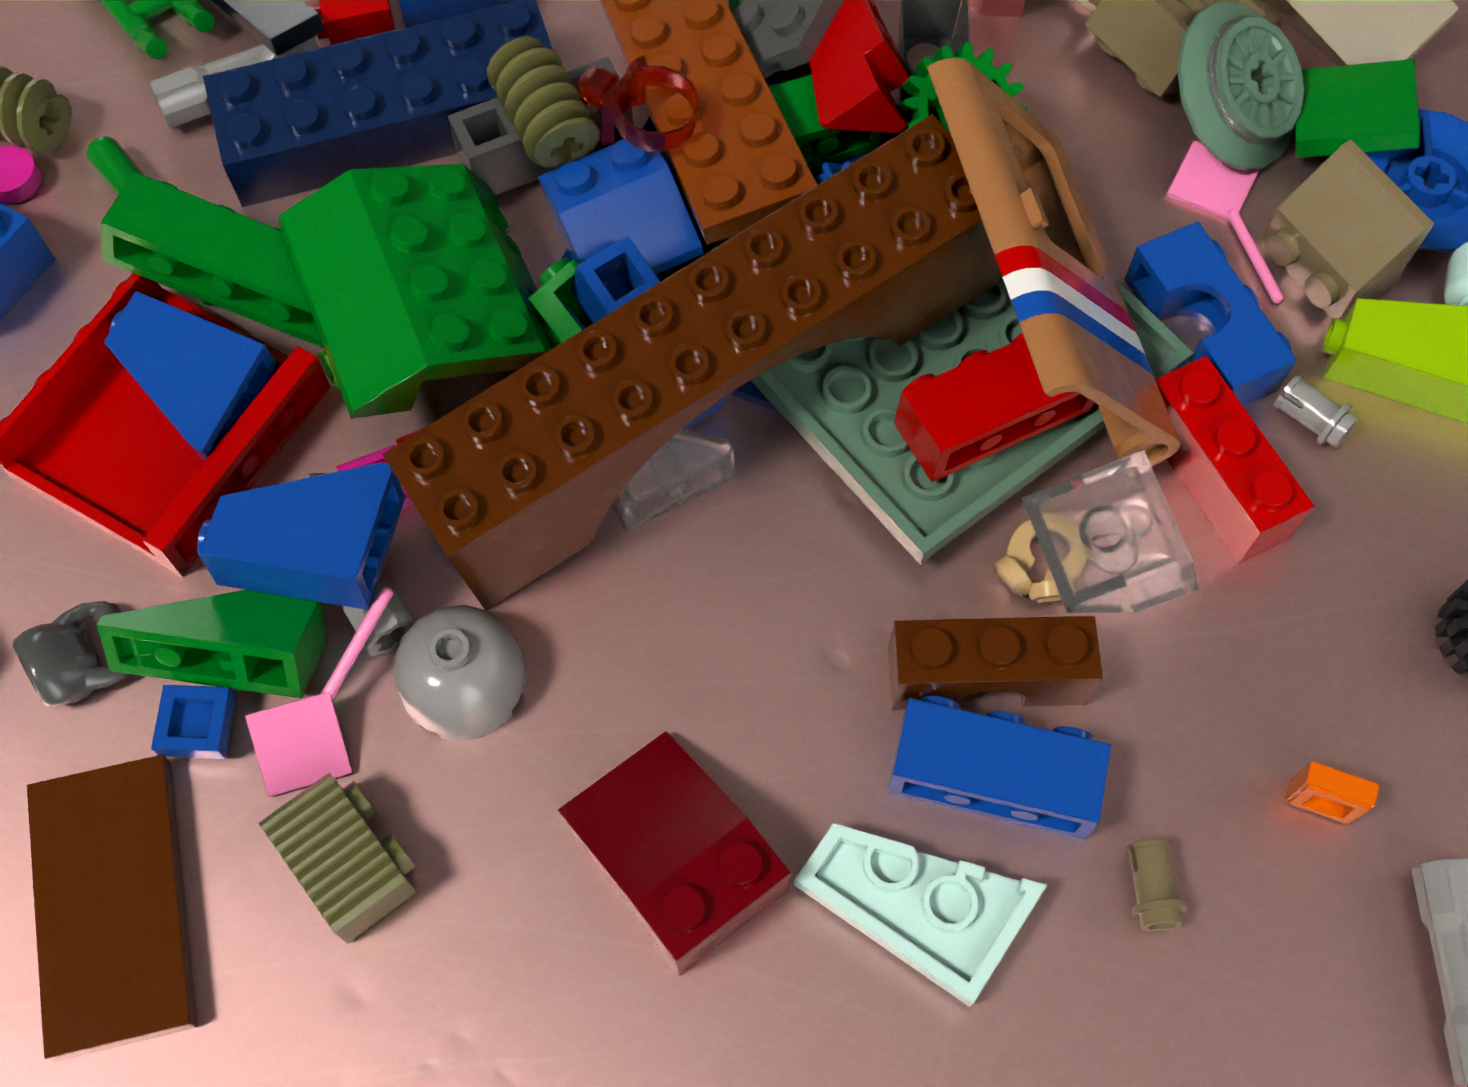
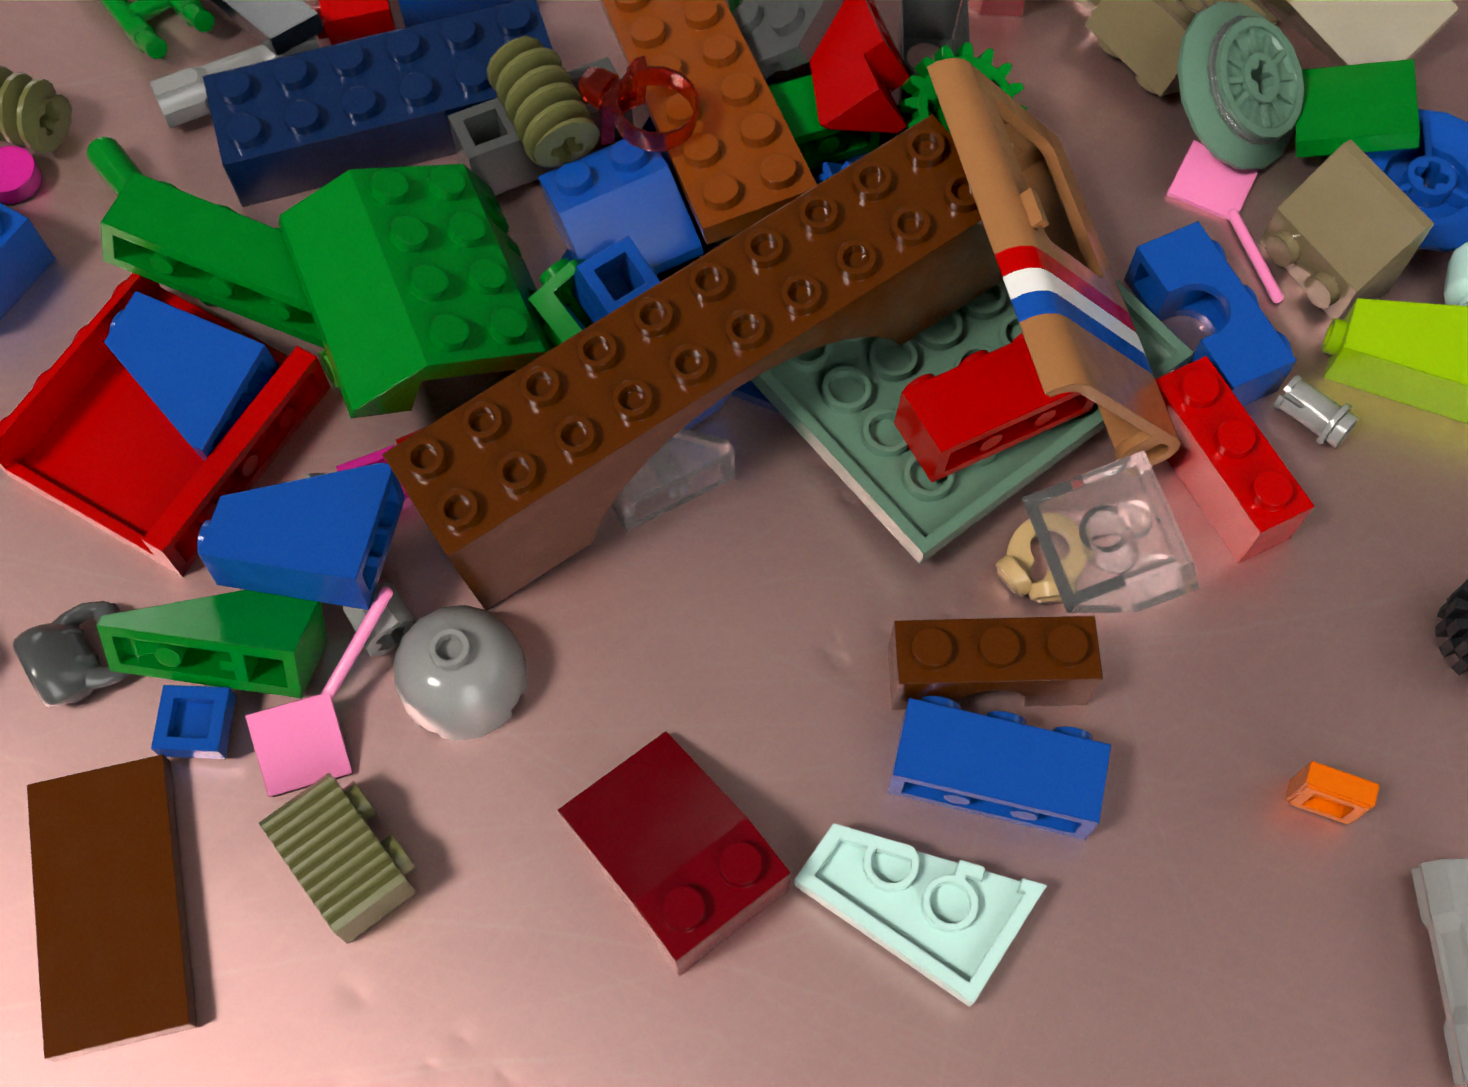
(1155, 886): dark tan pin -> none

